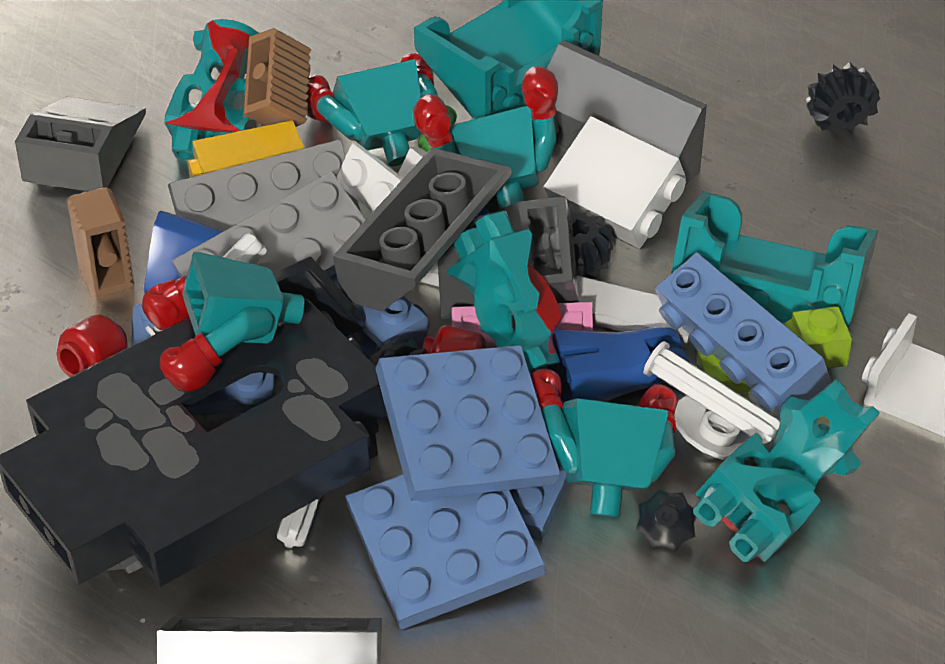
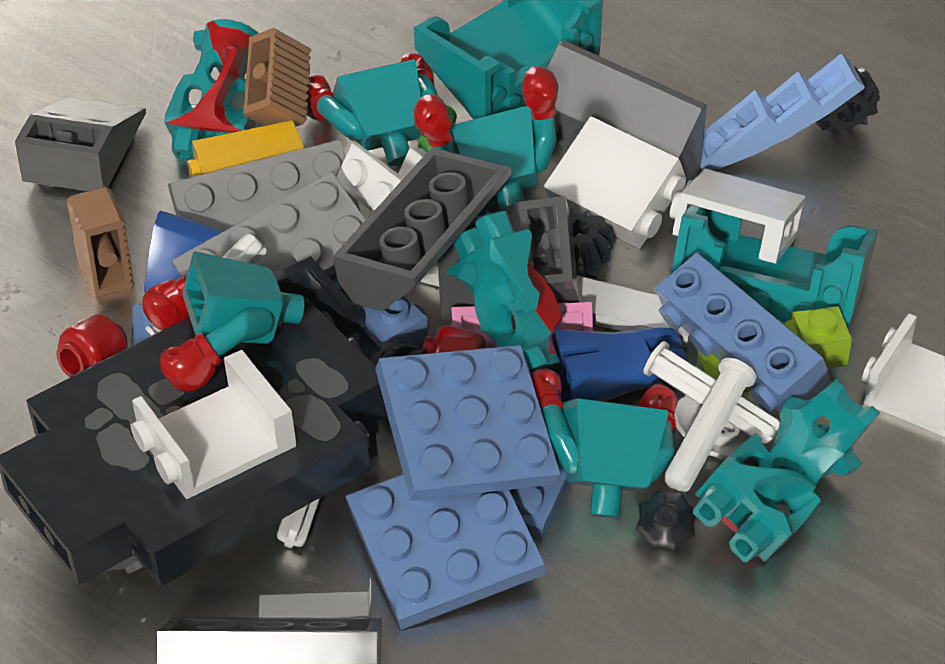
(219, 432): none -> white panel
(316, 605): none -> white piece
(709, 423): none -> white axle
(747, 200): none -> white panel
(764, 122): none -> light blue slope

